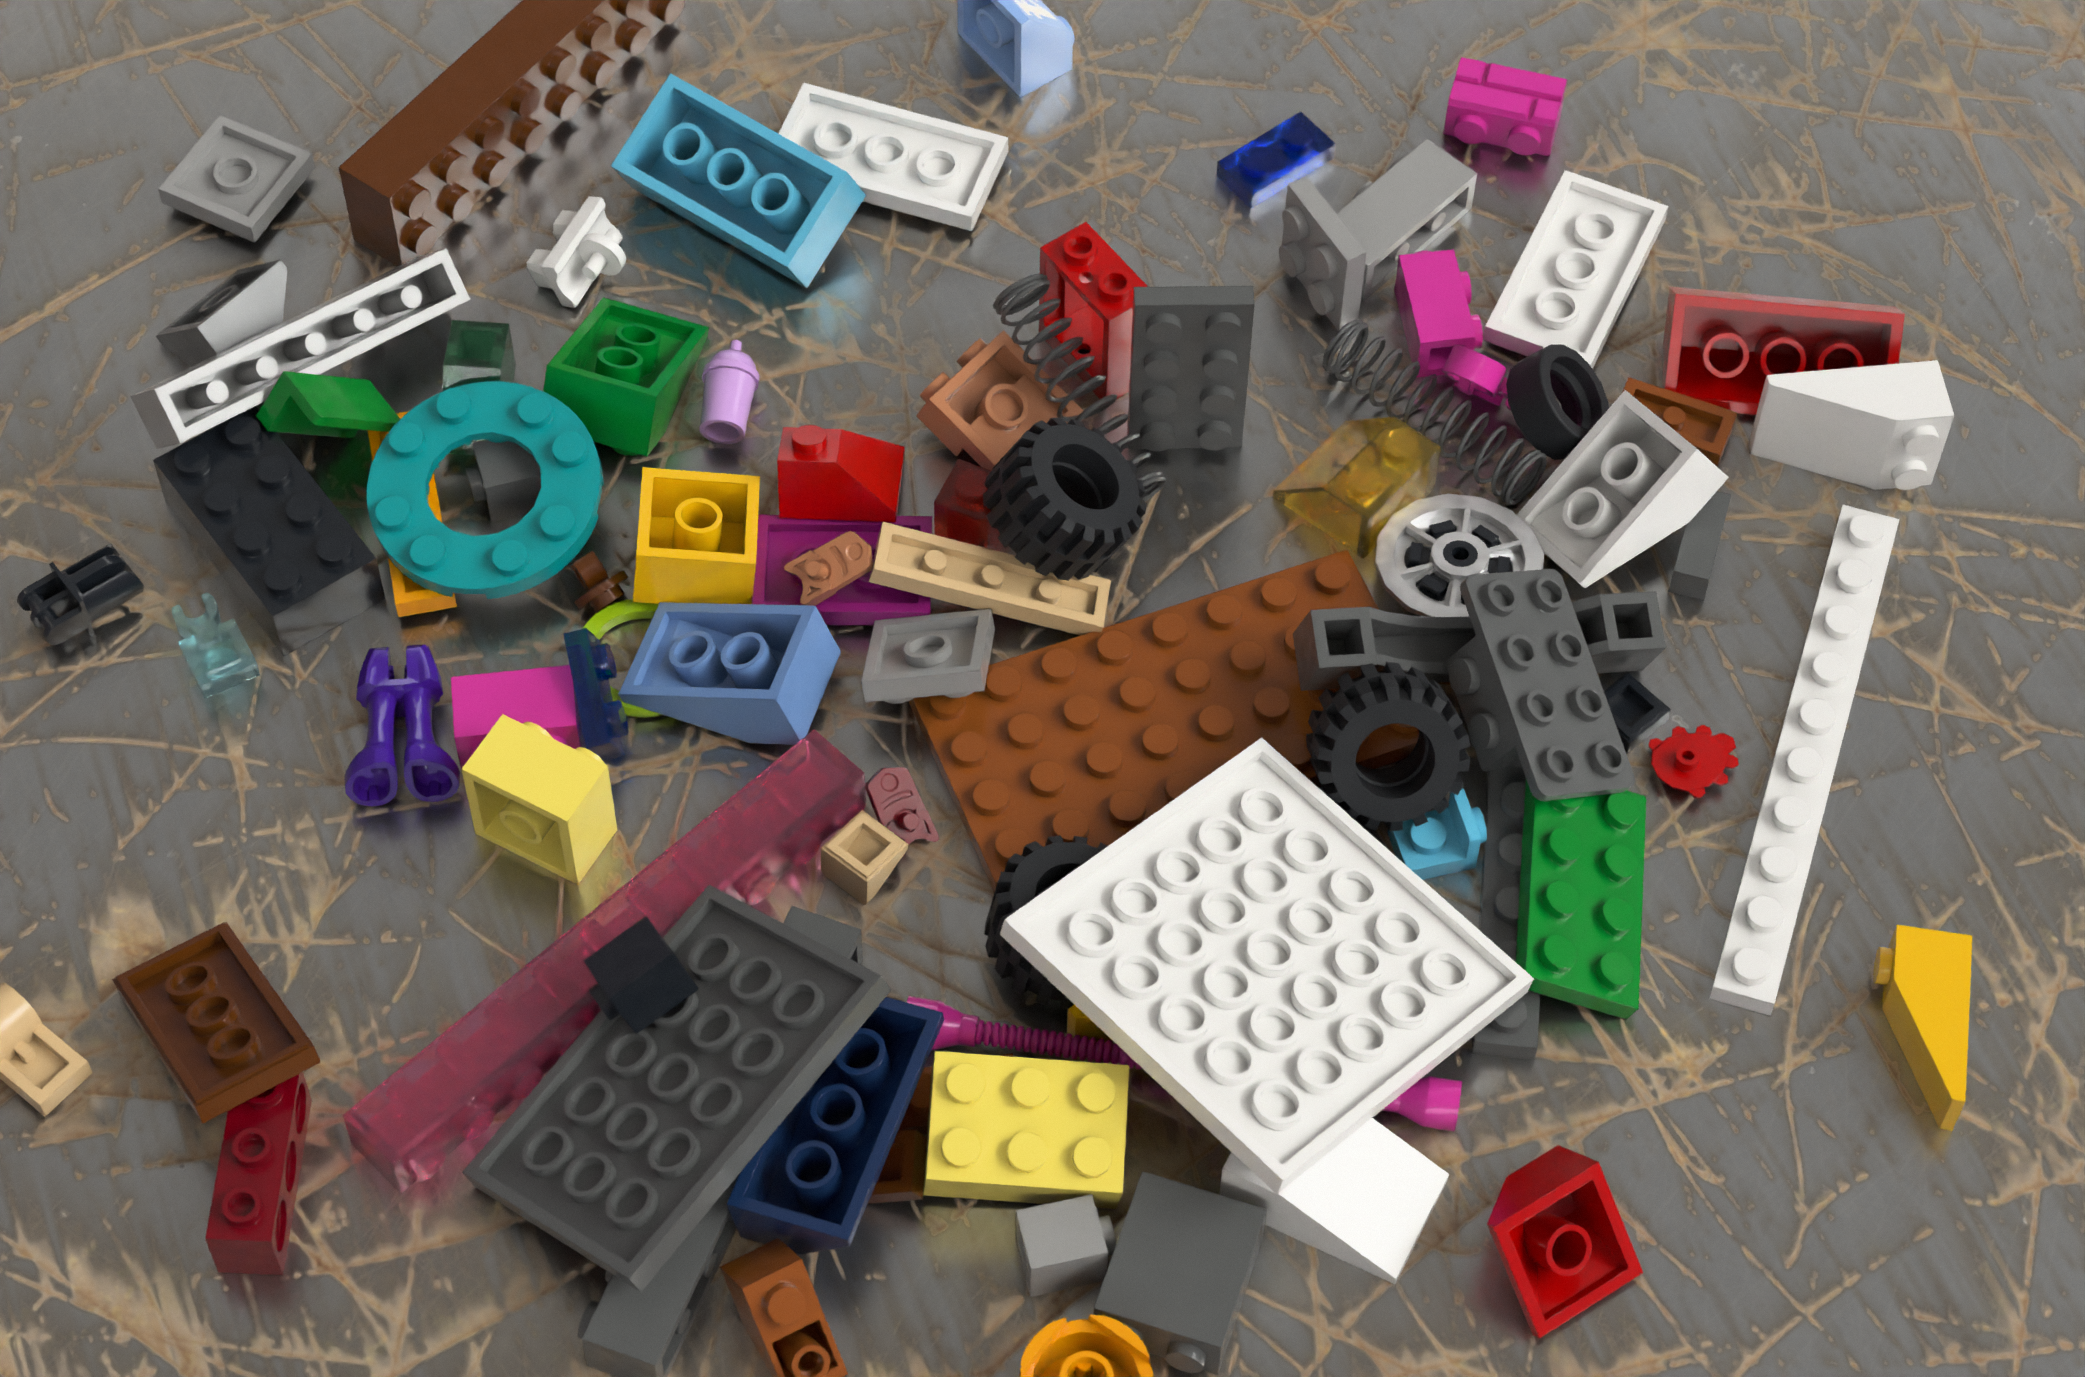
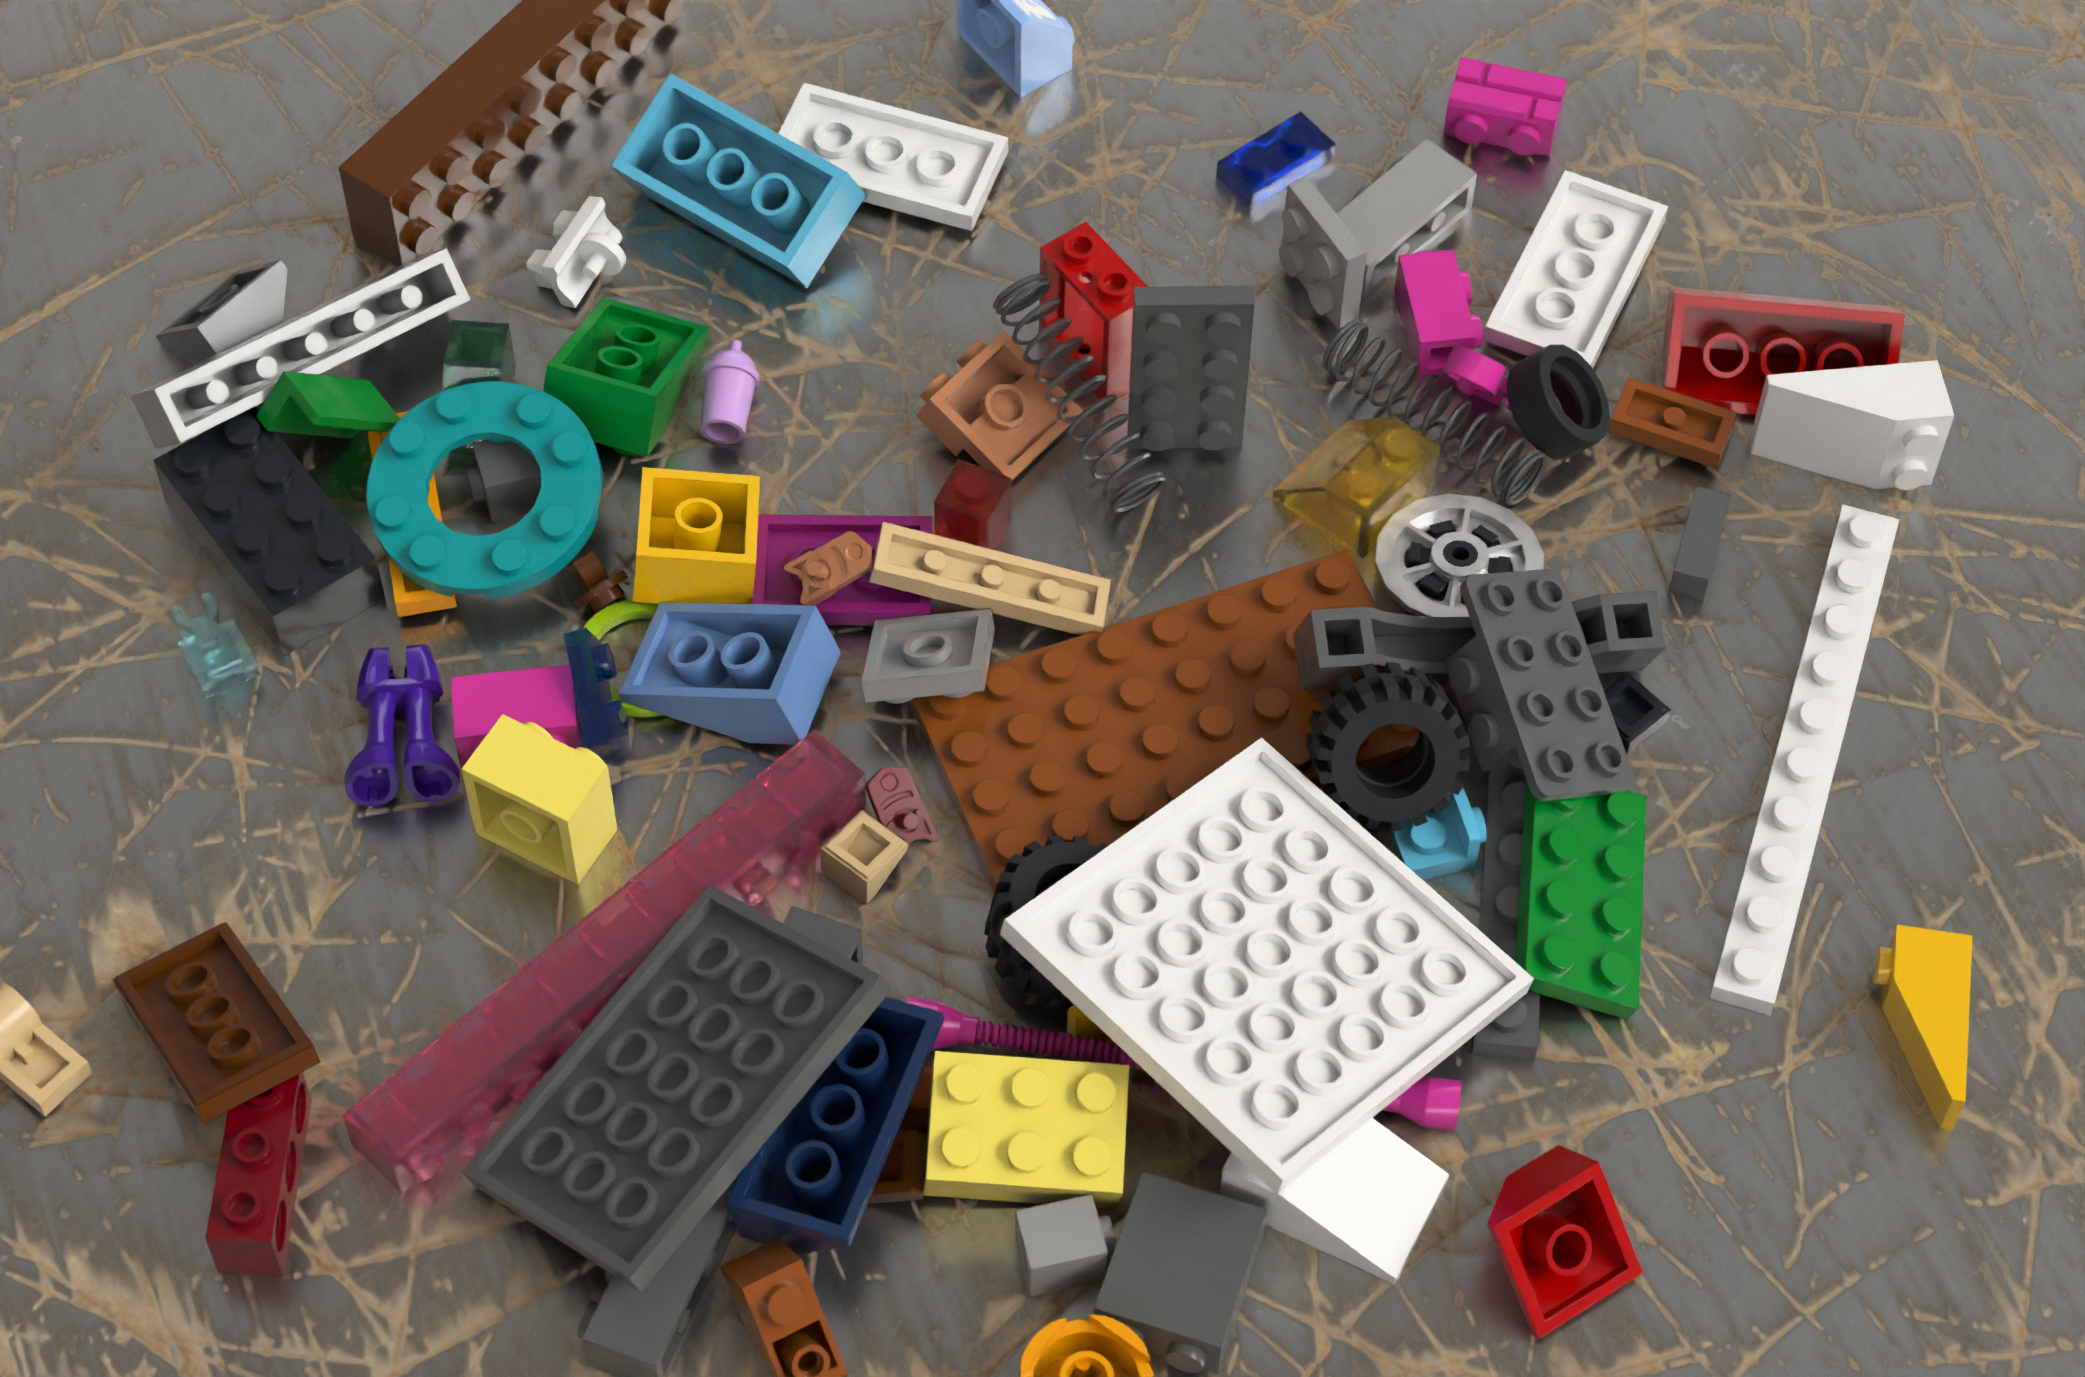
(79, 594): black arm -> none
(236, 178): light grey plate -> none
(638, 976): black brick -> none
(838, 475): red slope -> none
(1064, 499): black tyre -> none
(1619, 492): white slope -> none
(1693, 759): red piece -> none

